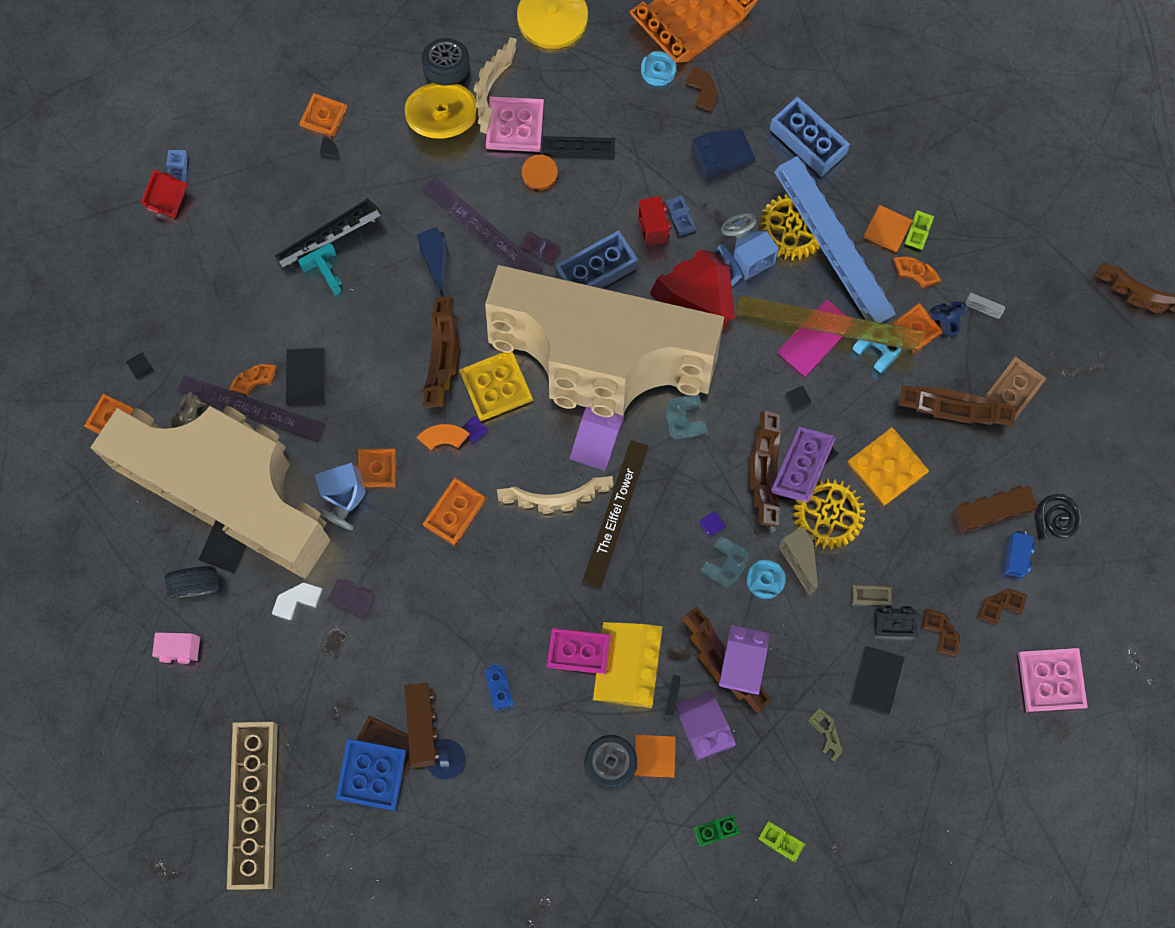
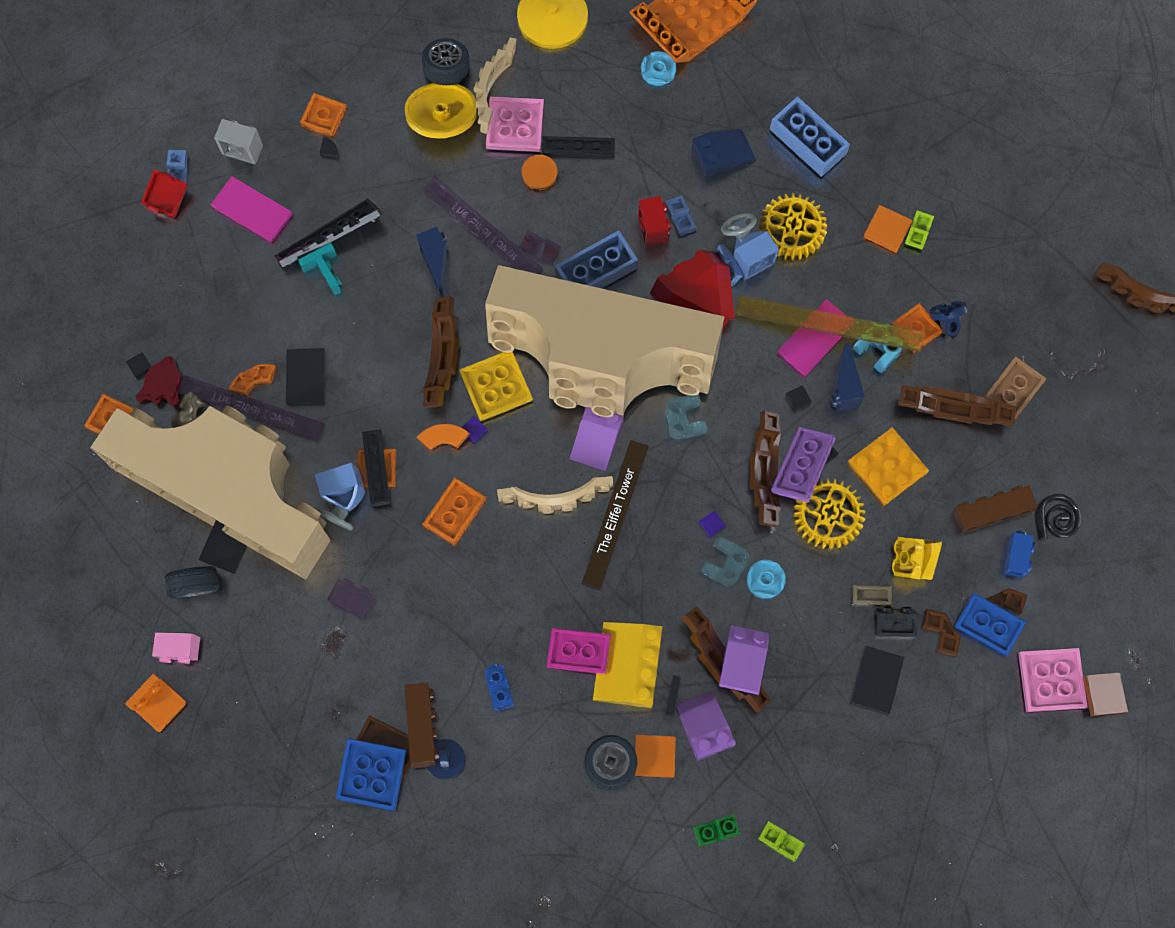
(156, 702): none -> orange bracket
(161, 383): none -> dark red tile
(238, 141): none -> light grey brick
(251, 209): none -> dark pink tile
(252, 806): tan brick -> none
(287, 601): white tile -> none
(376, 468): none -> black tile
(702, 80): reddish brown tile -> none
(800, 554): dark tan slope -> none
(831, 734): olive piece -> none
(834, 241): medium blue brick -> none
(847, 387): none -> dark blue slope
(916, 558): none -> yellow piece
(917, 270): orange tile -> none
(985, 305): light grey tile -> none
(990, 624): none -> blue tile
(1105, 694): none -> tile

